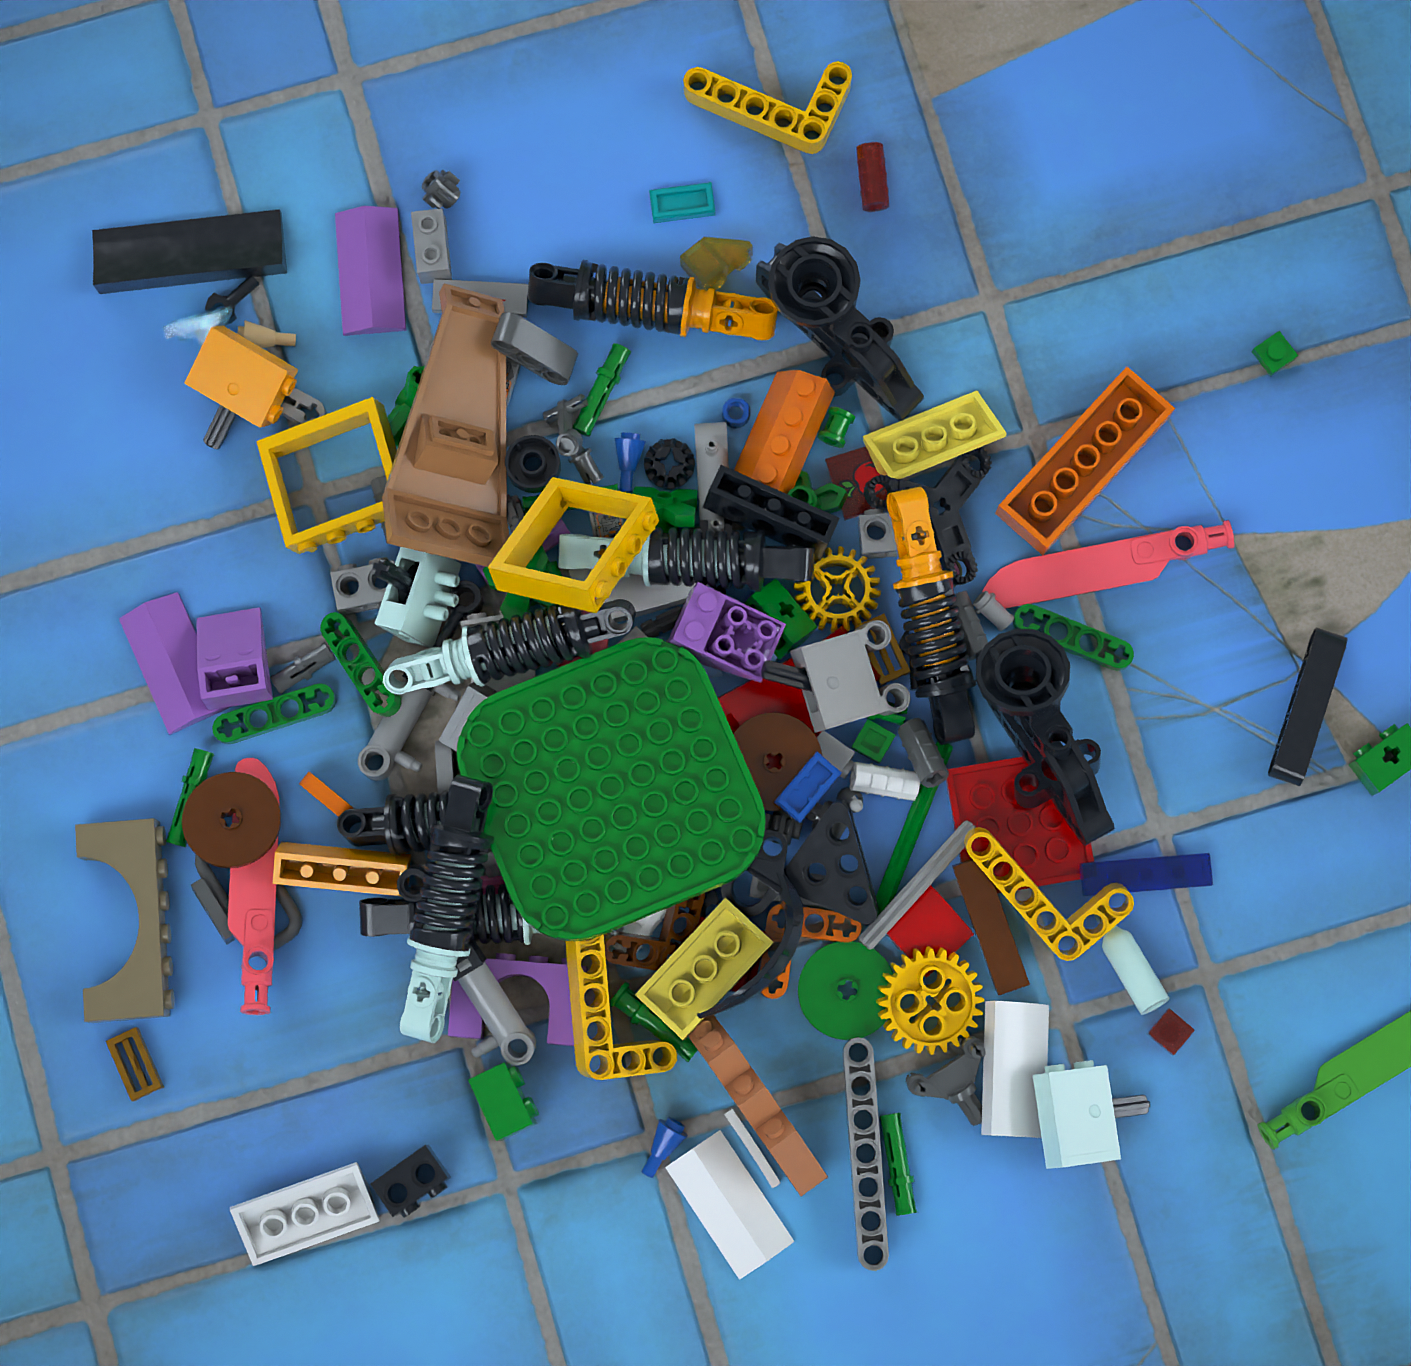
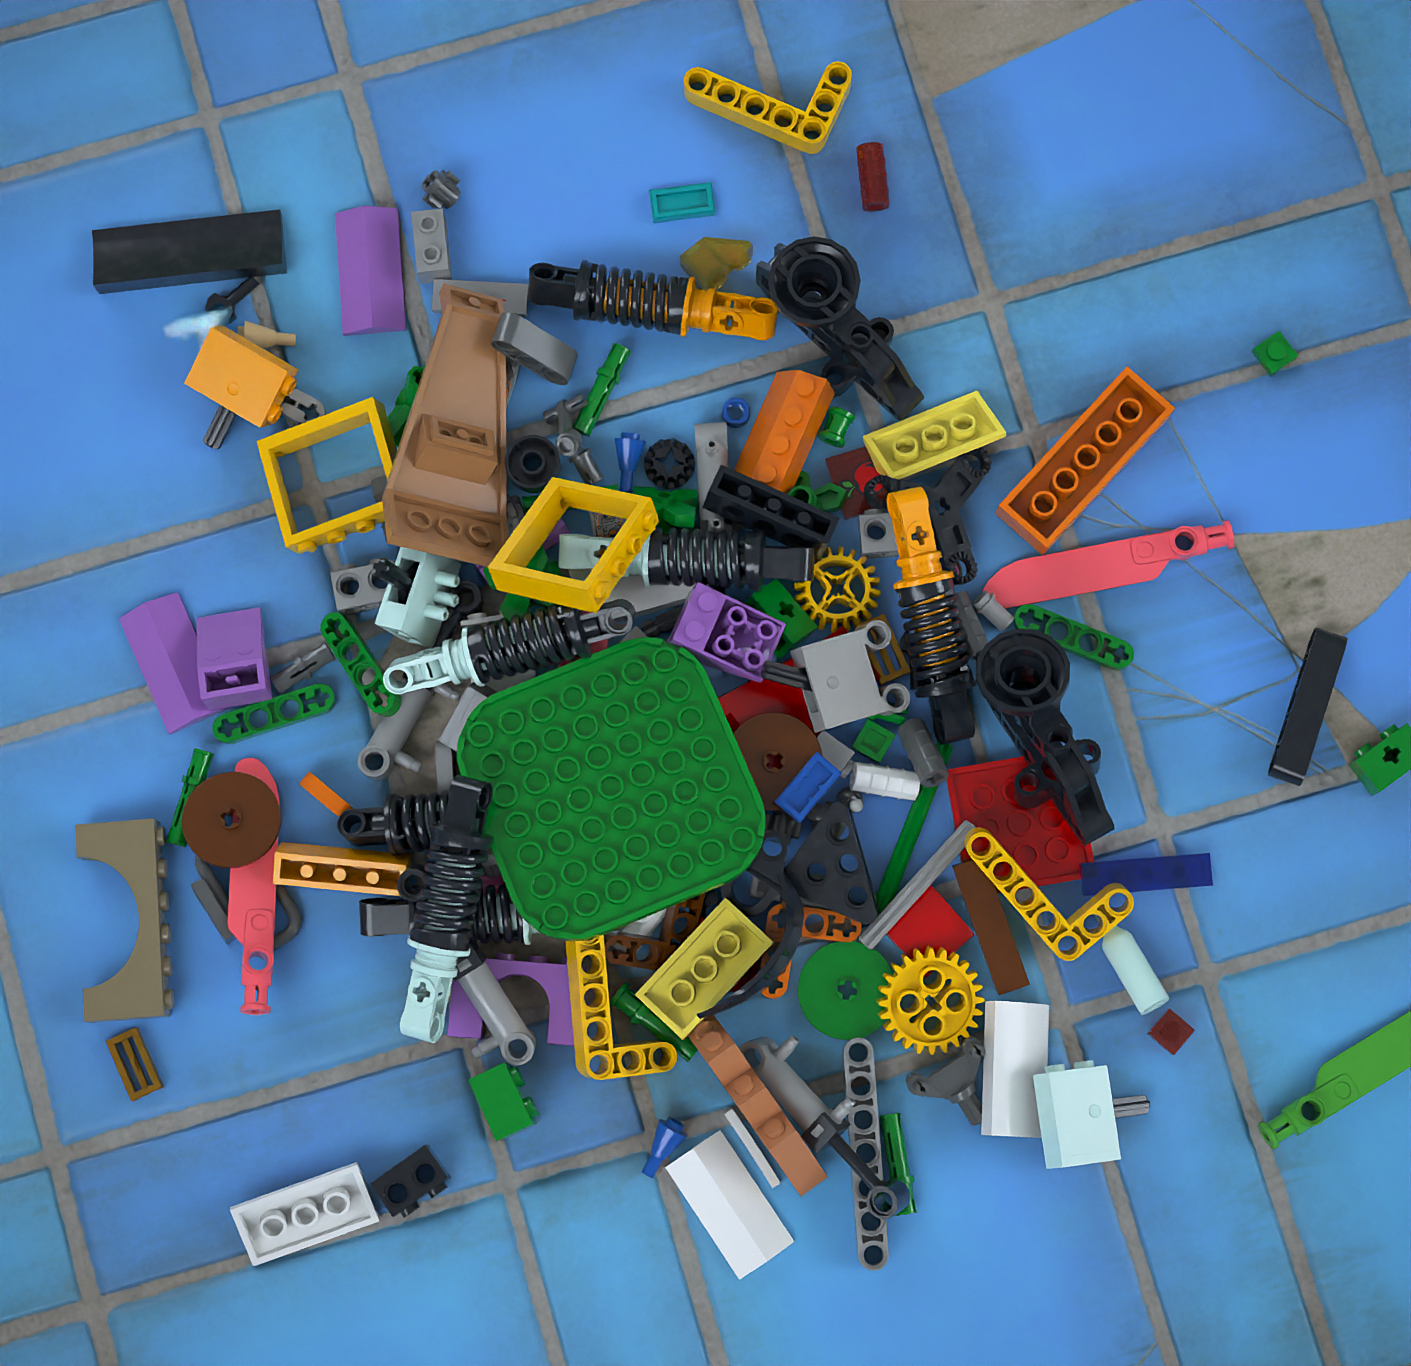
(820, 1124): none -> piece

